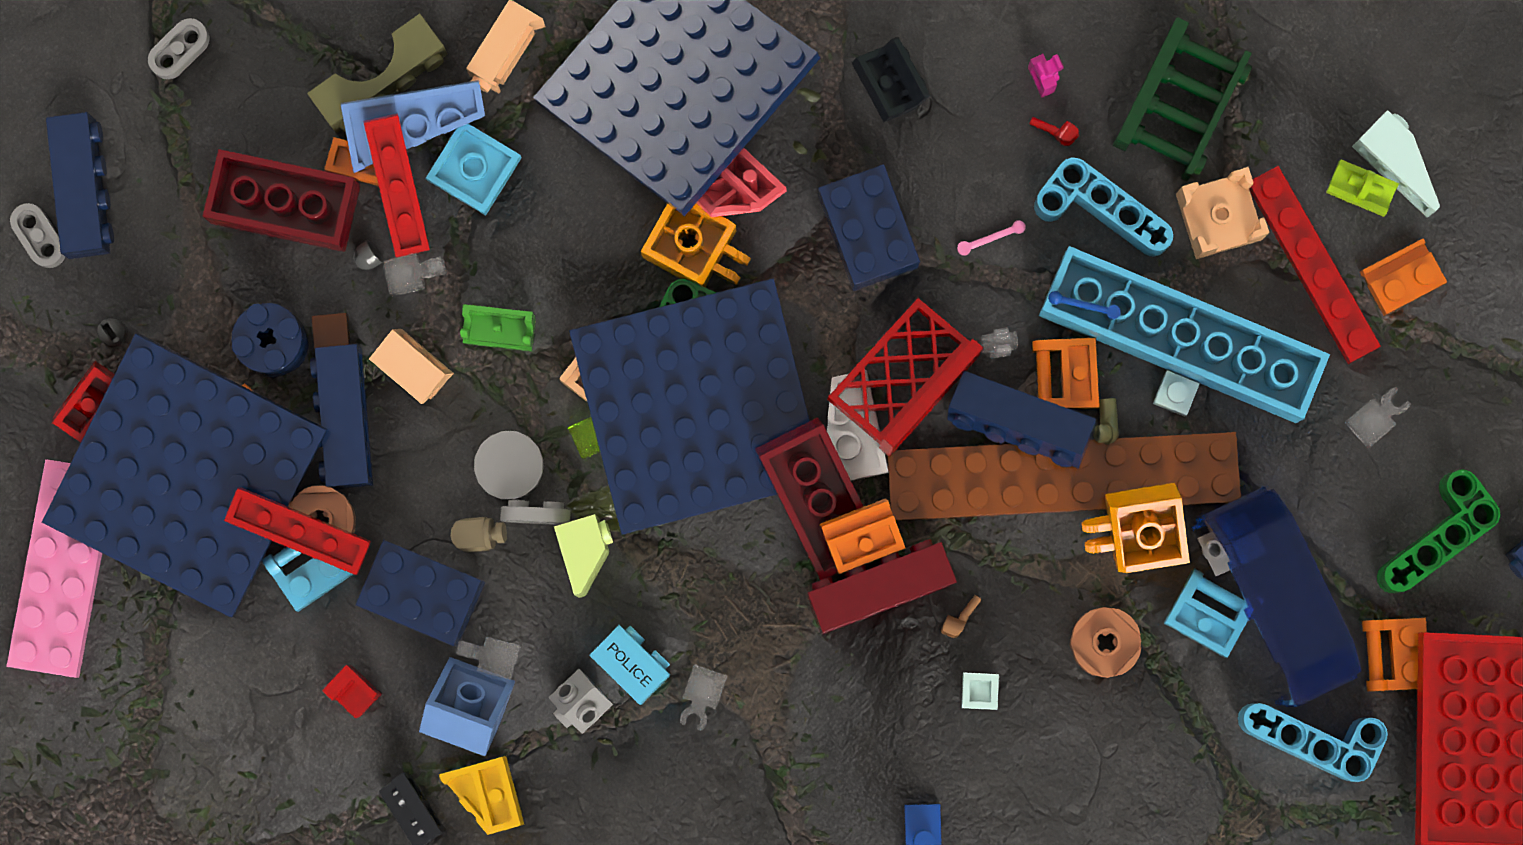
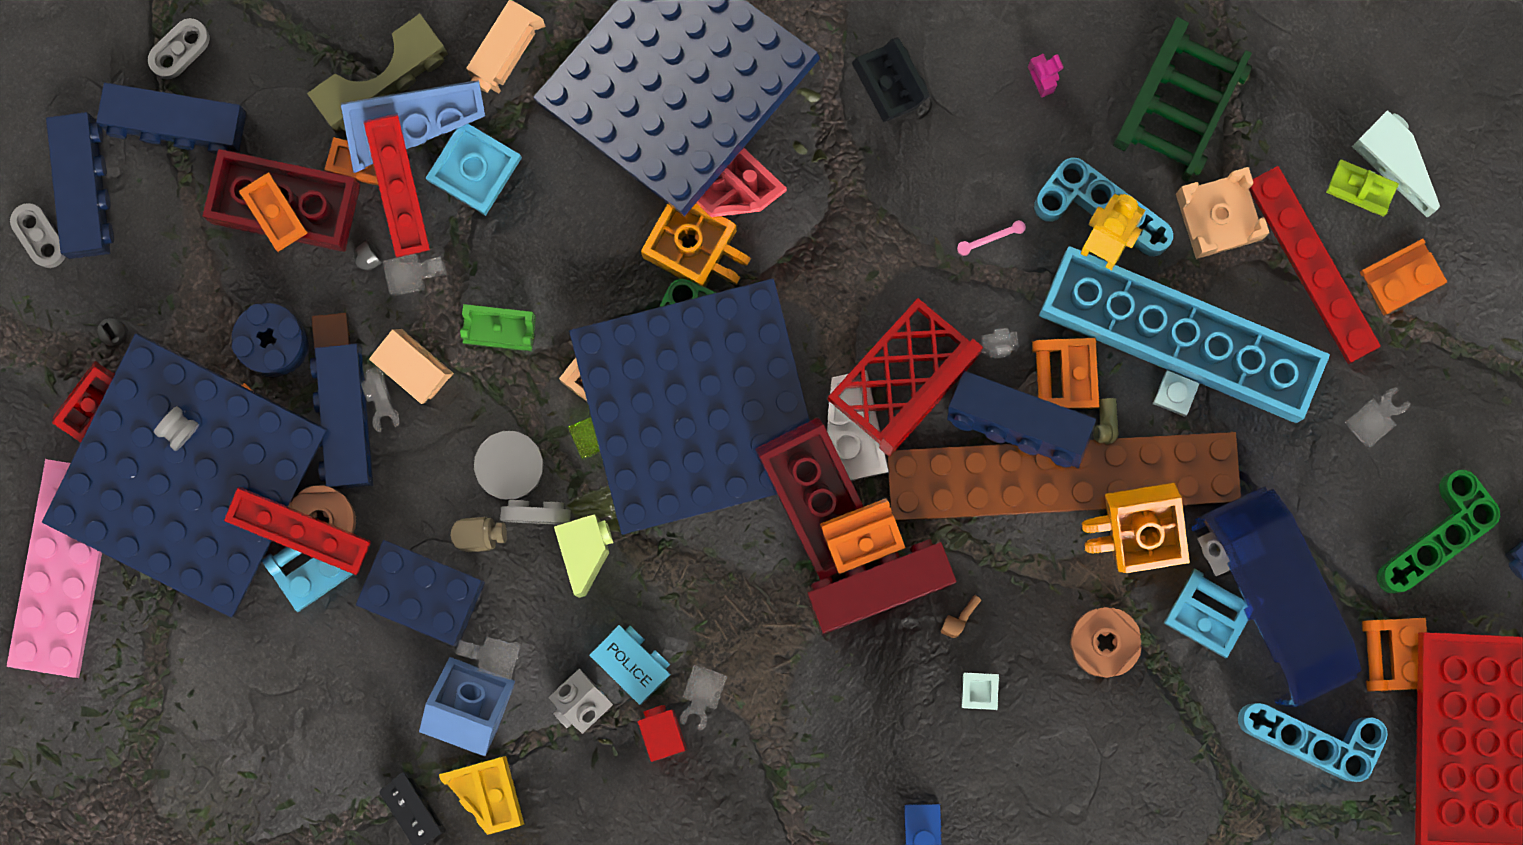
(170, 118): none -> dark blue brick
(176, 428): none -> light grey wheel
(273, 212): none -> orange plate
(352, 691): red panel -> none
(377, 391): none -> clear plate
(661, 733): none -> red brick
(868, 227): dark blue brick -> none
(1065, 135): red hand -> none
(1112, 311): blue hinge -> none
(1114, 228): none -> yellow hinge

